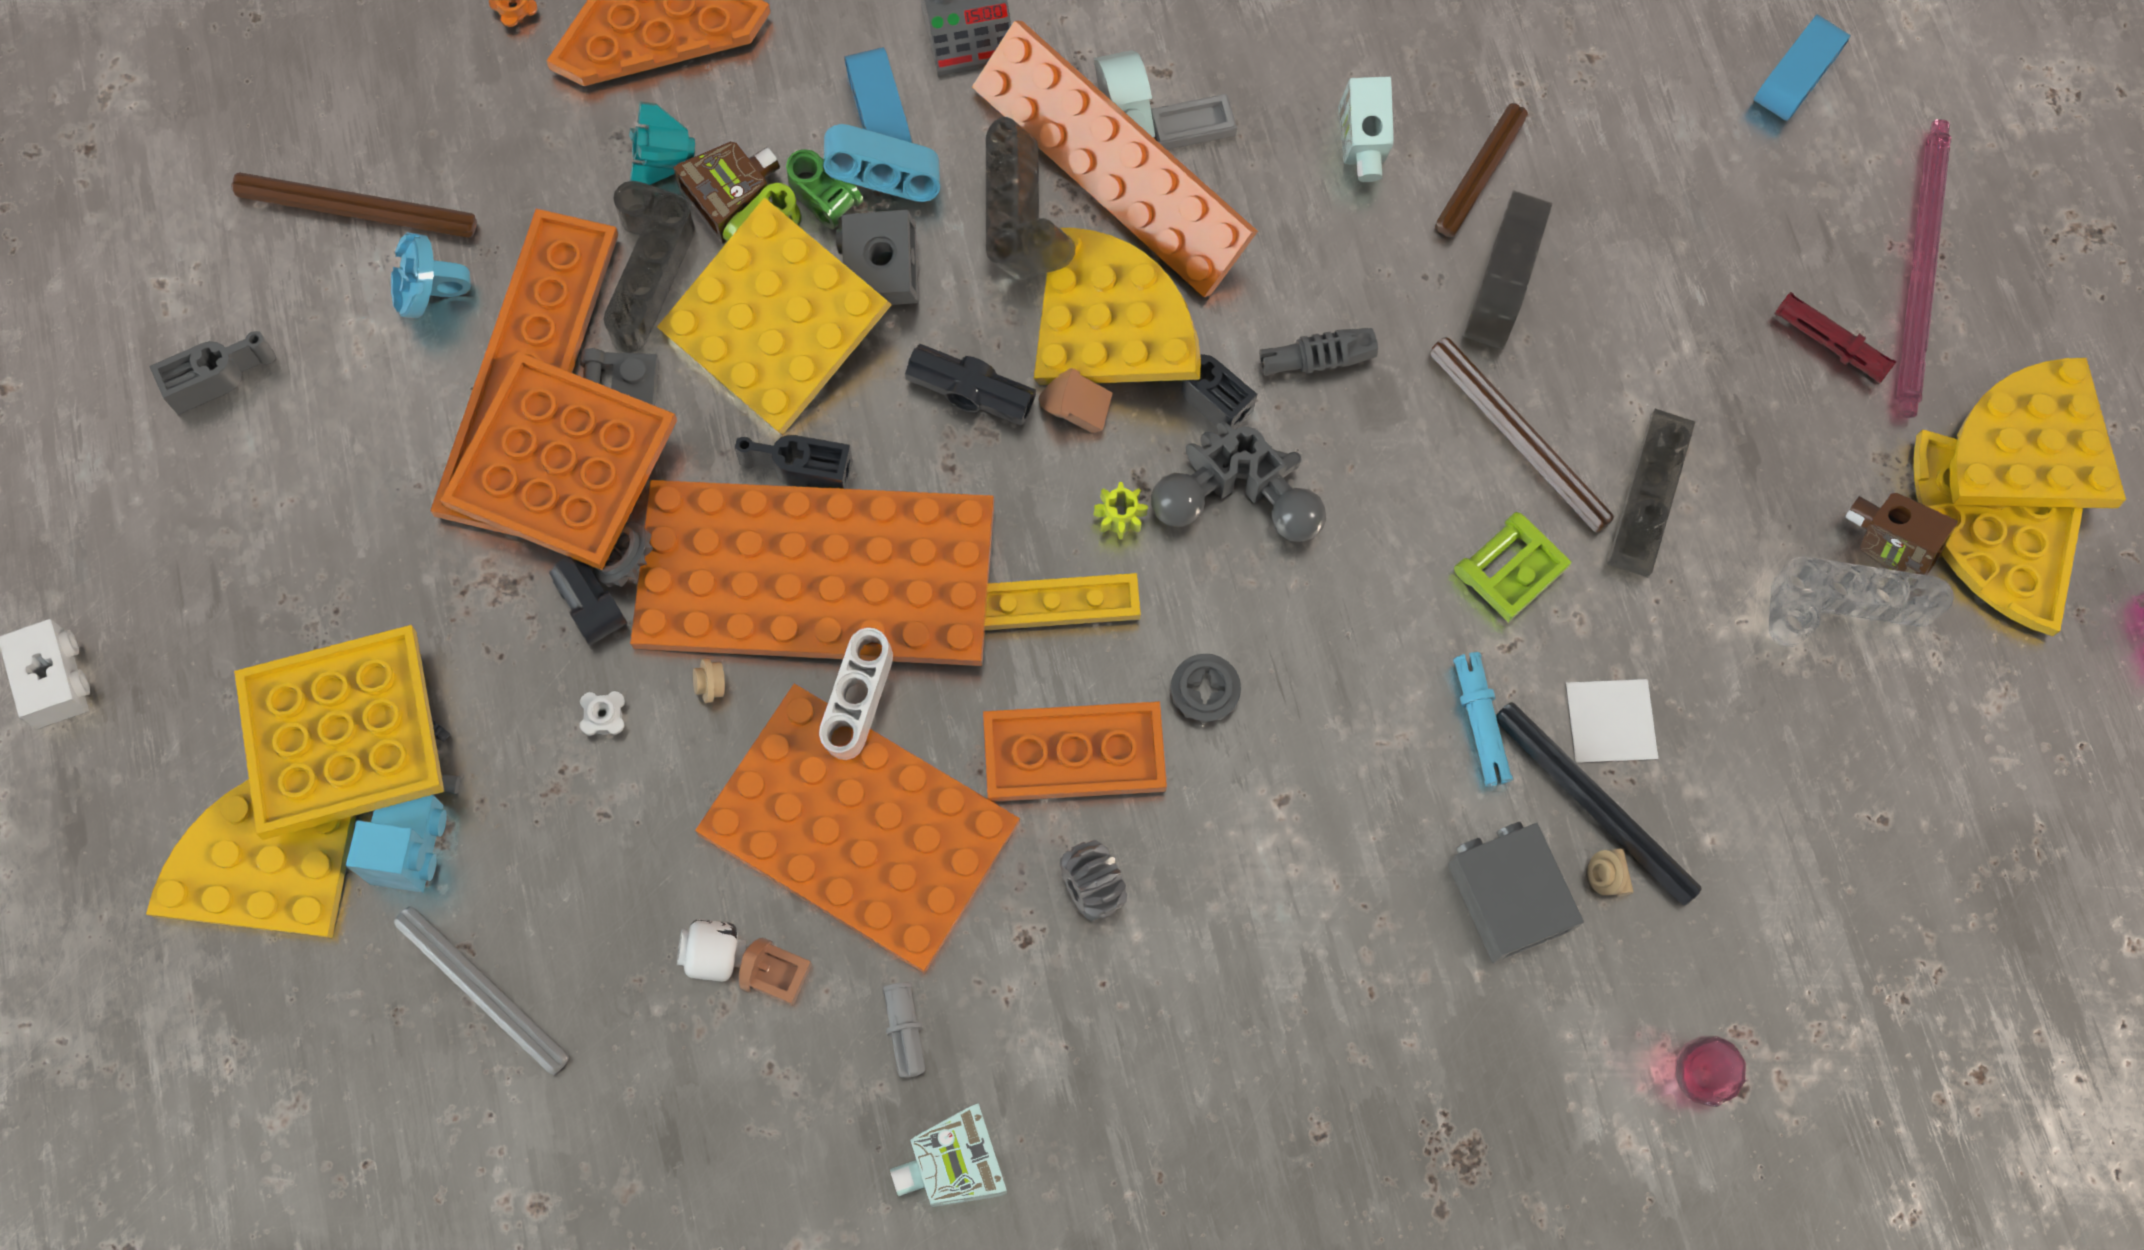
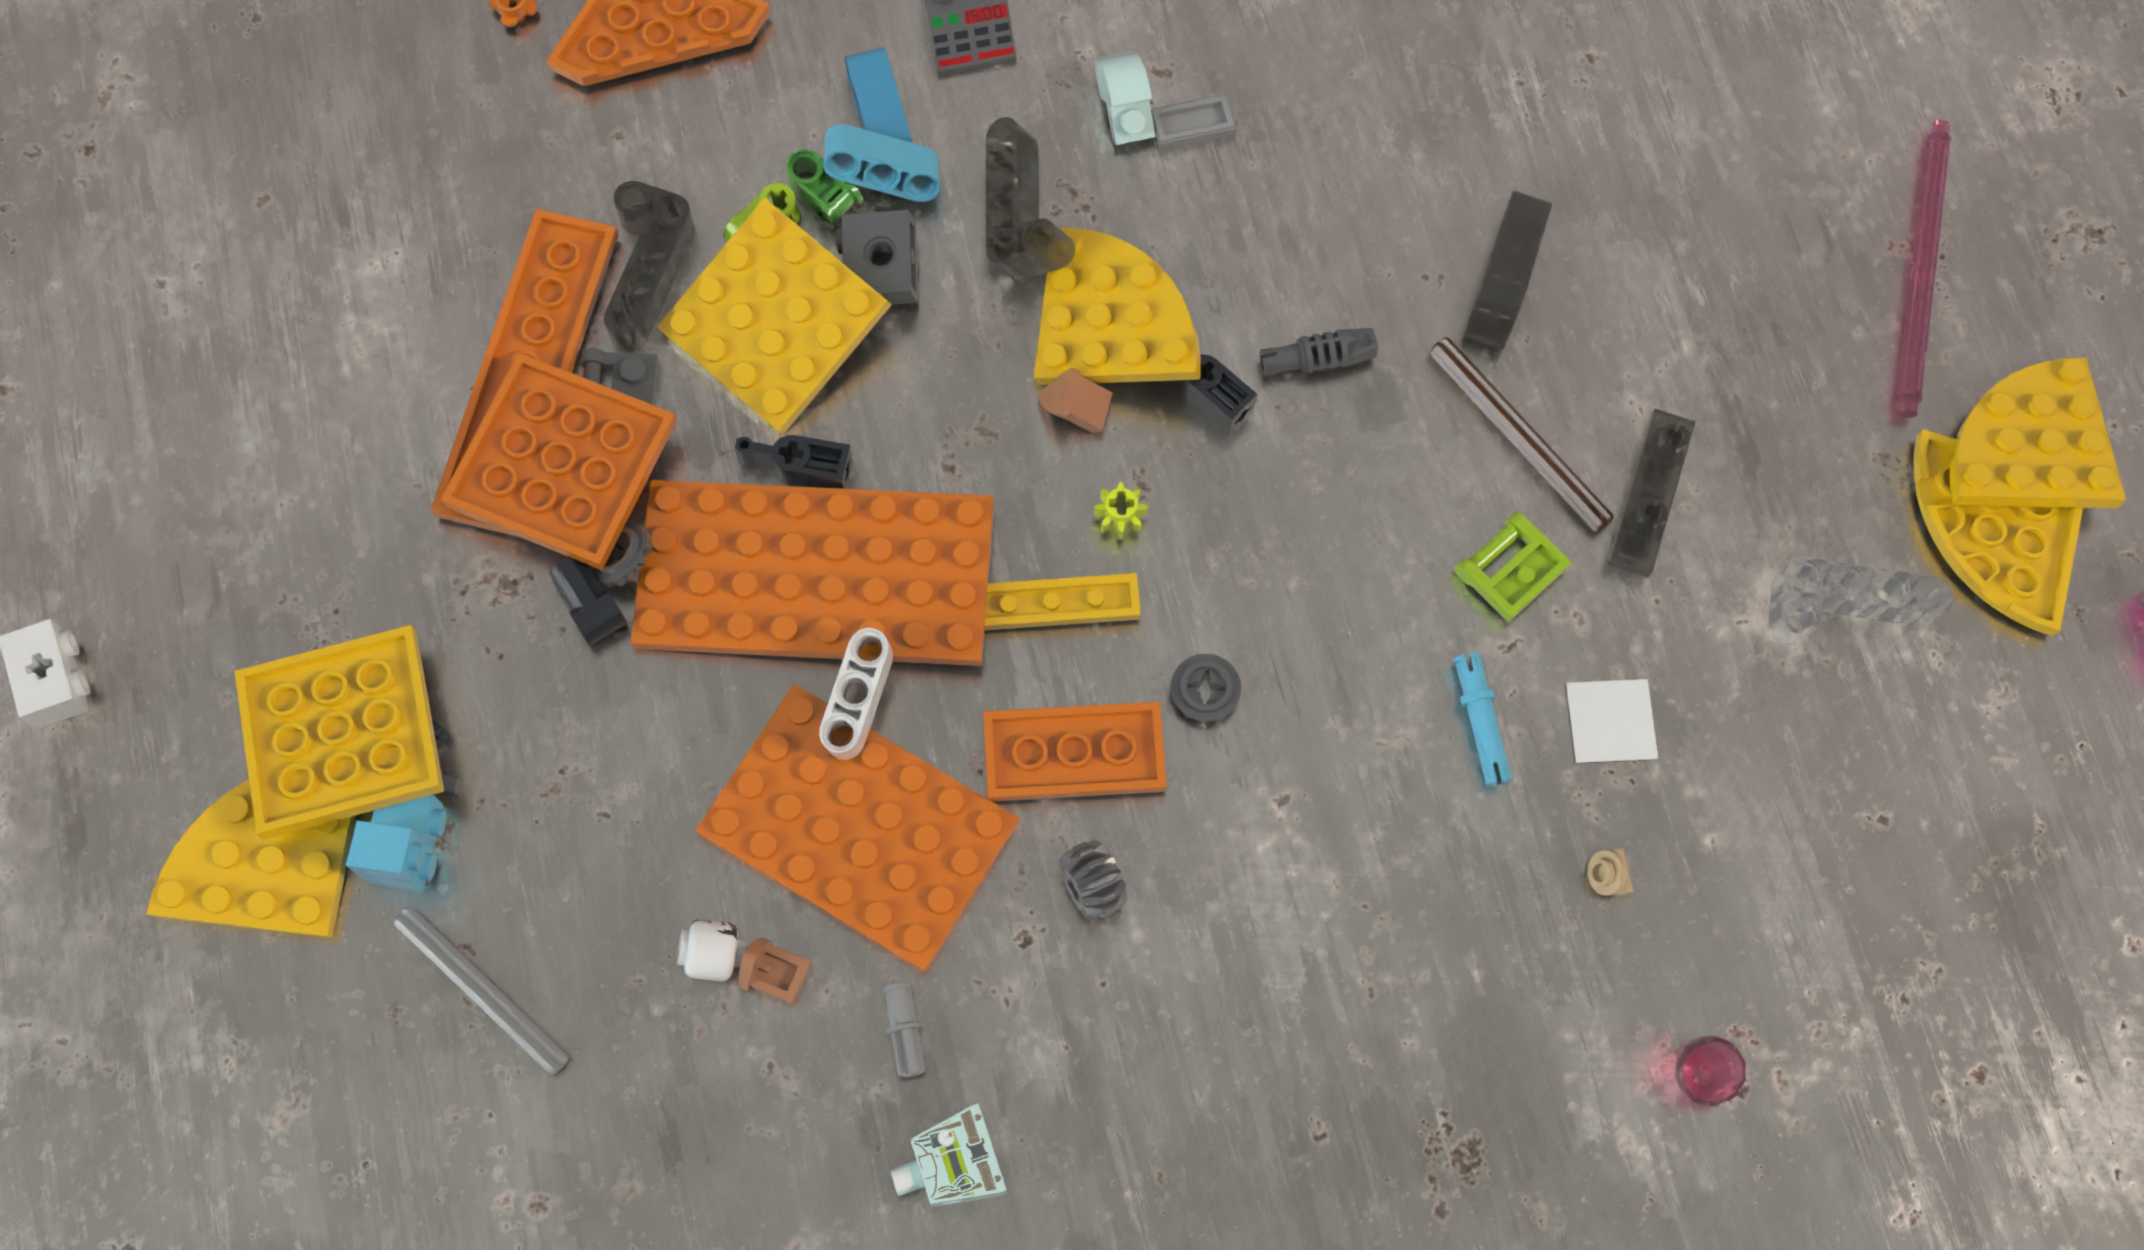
(192, 375): dark grey piece -> none
(354, 204): reddish brown axle -> none
(422, 276): medium azure tile -> none
(611, 722): white plate -> none
(658, 144): teal brick -> none
(709, 680): tan plate -> none
(724, 182): reddish brown torso -> none
(970, 384): black piece -> none
(1114, 159): plate -> none
(1242, 455): dark grey piece -> none
(1367, 125): light aqua torso -> none
(1481, 170): reddish brown axle -> none
(1514, 890): dark grey brick -> none
(1598, 804): black axle -> none
(1802, 67): dark azure beam -> none
(1836, 338): dark red pin -> none
(1902, 533): reddish brown torso -> none

